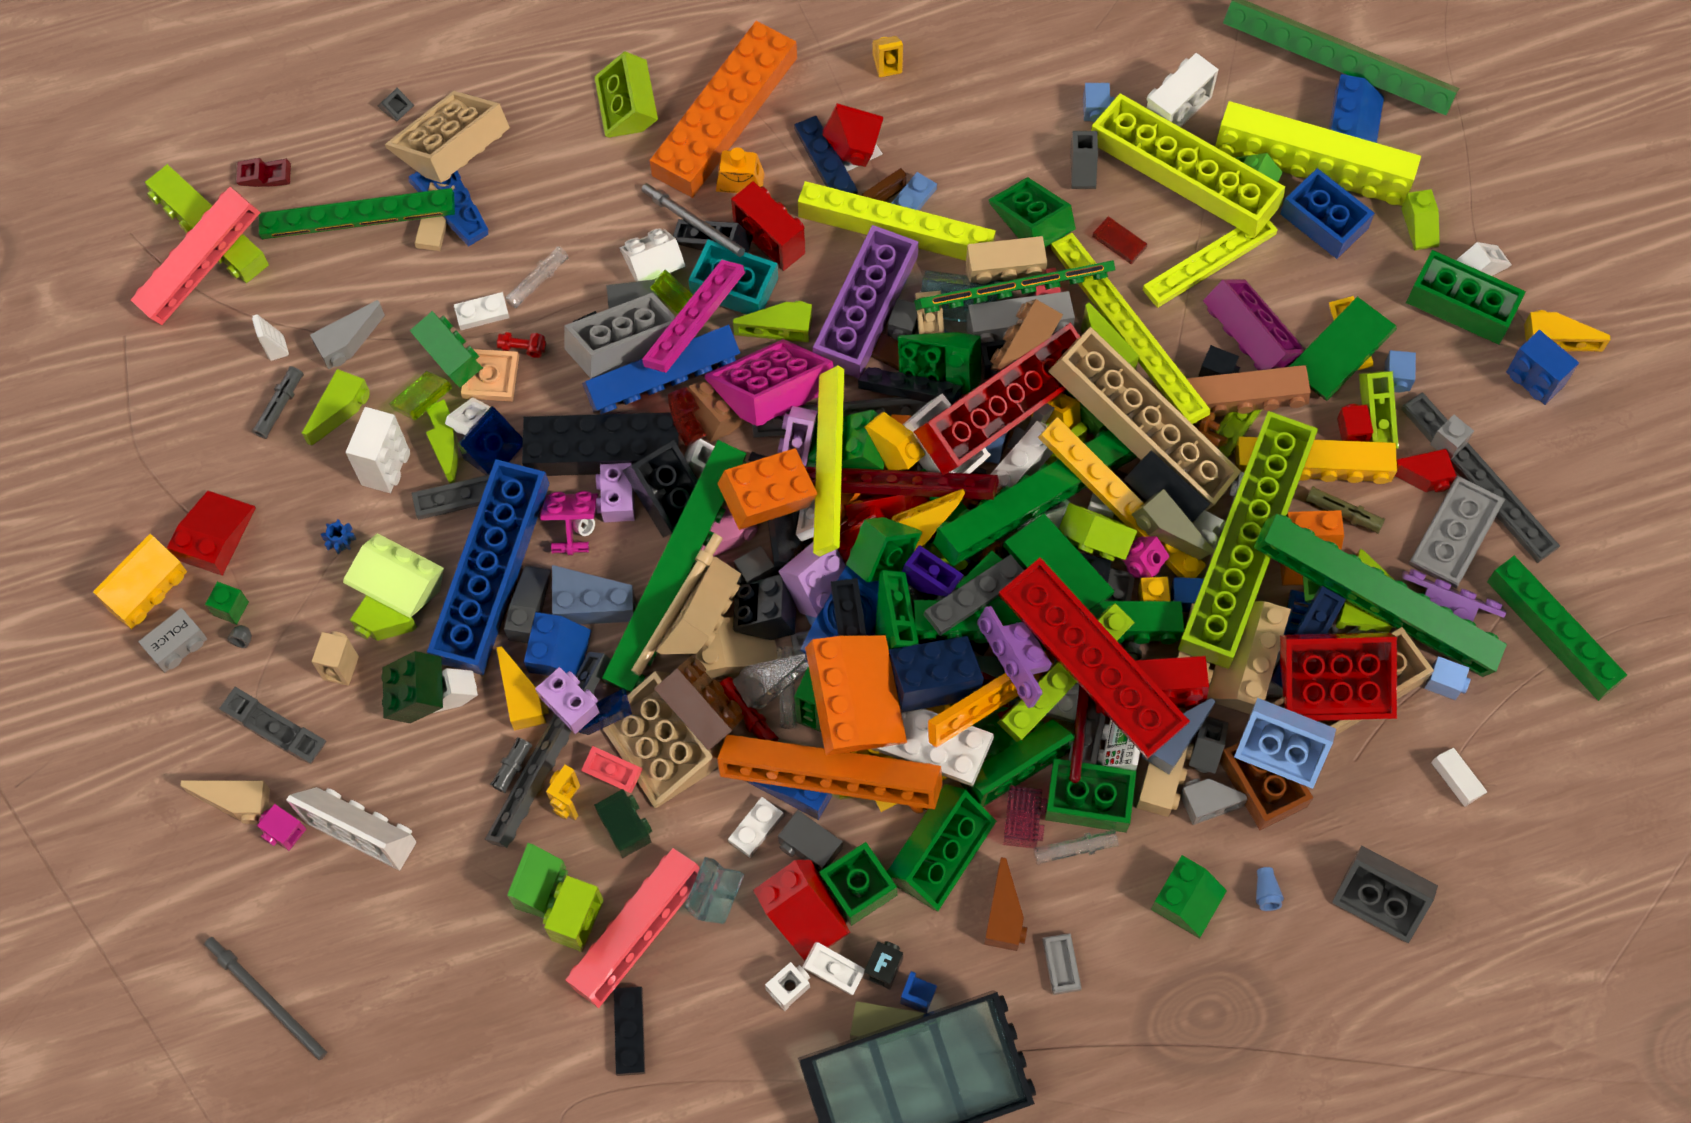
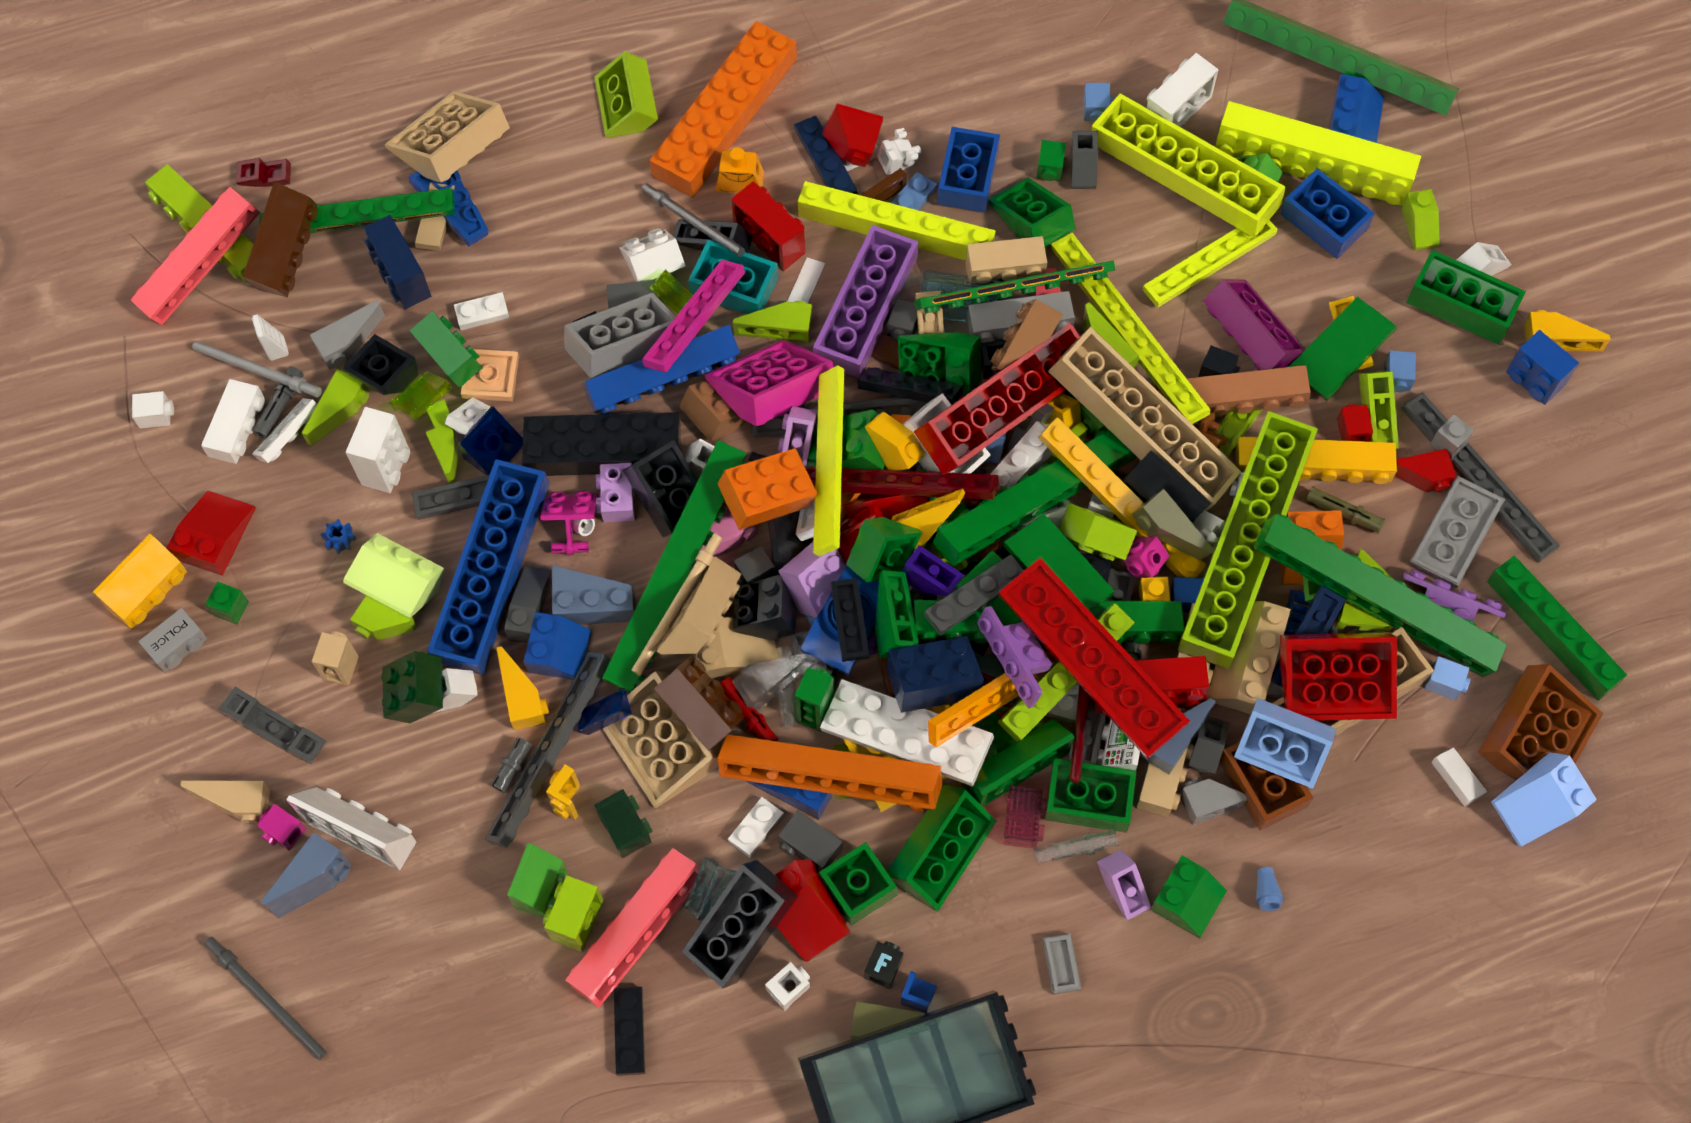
(152, 409): none -> white brick
(233, 421): none -> white brick
(240, 636): dark grey hinge -> none
(280, 240): none -> reddish brown slope
(285, 432): none -> white plate
(295, 383): none -> light grey bar
(310, 874): none -> sand blue slope
(382, 366): none -> black slope
(396, 105): dark grey slope -> none
(396, 262): none -> dark blue brick
(535, 345): red bar -> none
(536, 277): clear pin -> none
(568, 700): lavender brick -> none
(611, 769): coral plate -> none
(682, 410): clear red slope -> none
(739, 923): none -> black brick
(806, 280): none -> white sticker
(833, 968): white plate -> none
(855, 693): orange slope -> none
(888, 56): yellow slope -> none
(897, 153): none -> white piece
(968, 169): none -> blue brick
(1005, 916): dark orange slope -> none
(1051, 160): none -> green brick
(1119, 240): clear red tile -> none
(1124, 883): none -> lavender slope
(1385, 894): dark grey slope -> none
(1539, 718): none -> dark orange slope
(1543, 798): none -> light blue slope

